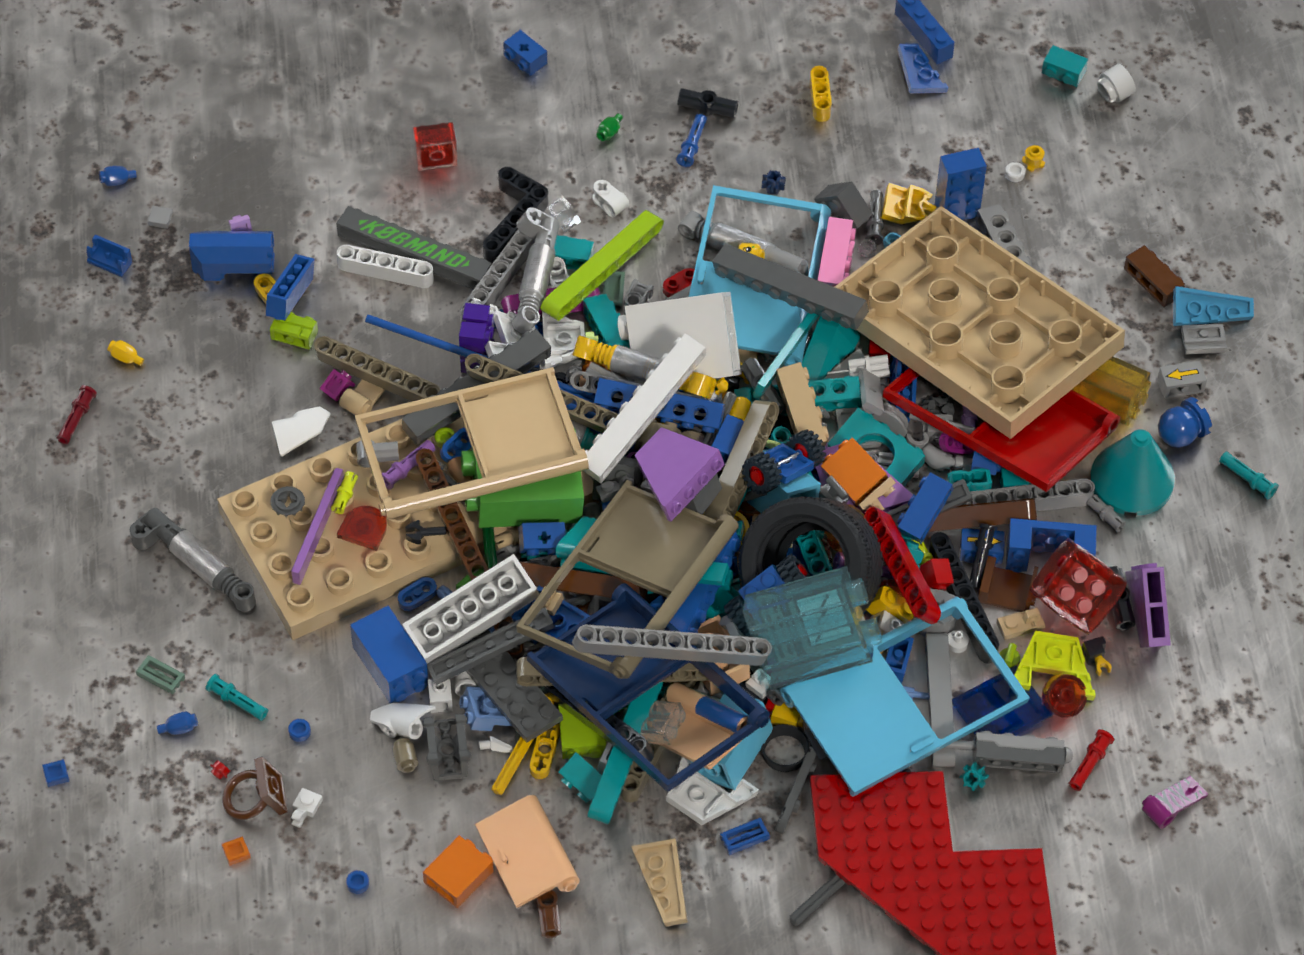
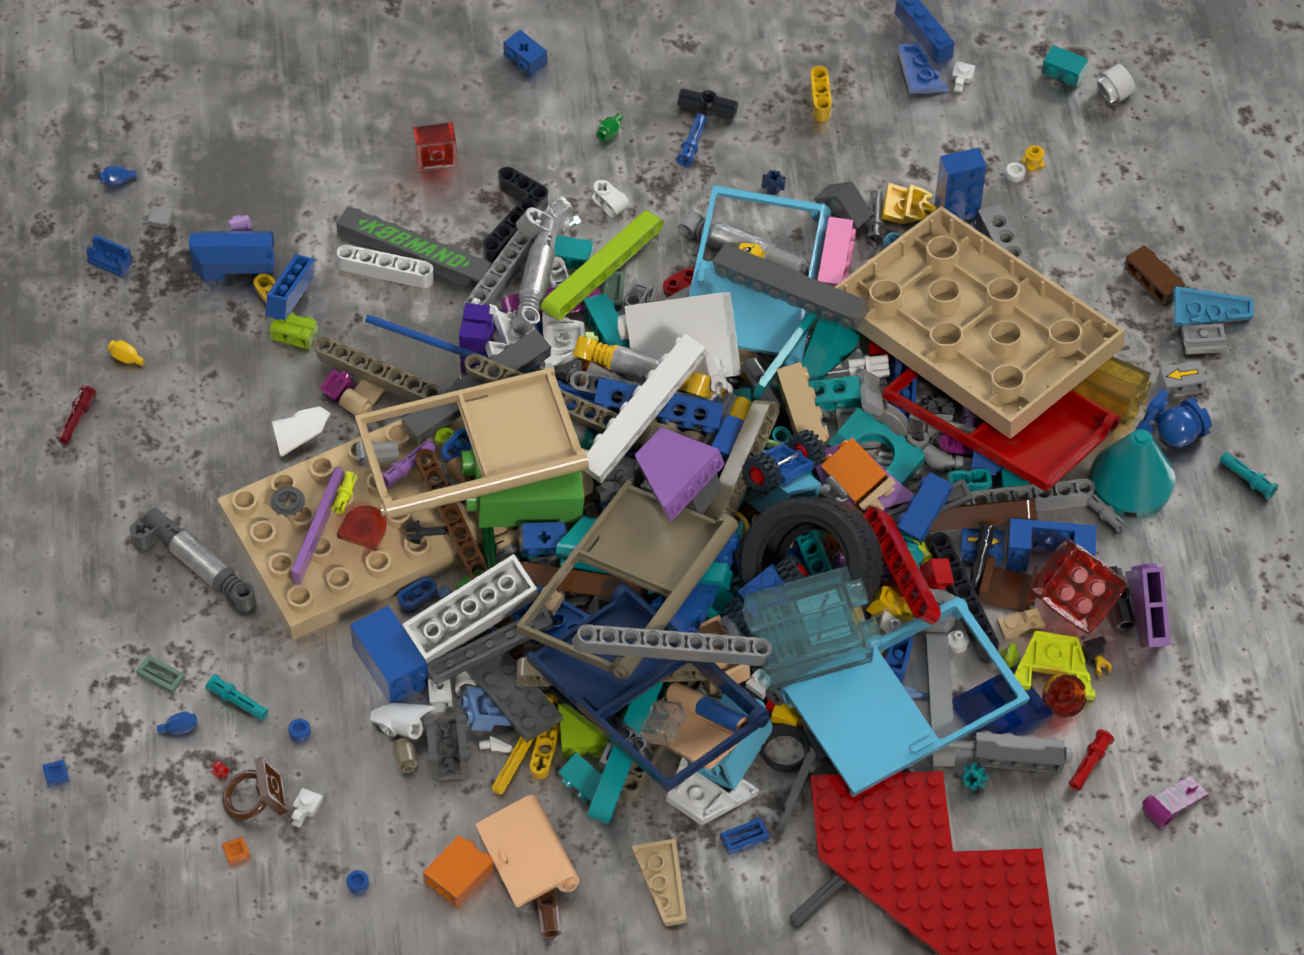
(717, 372): none -> white plate
(962, 74): none -> white plate
(1155, 410): none -> blue plate

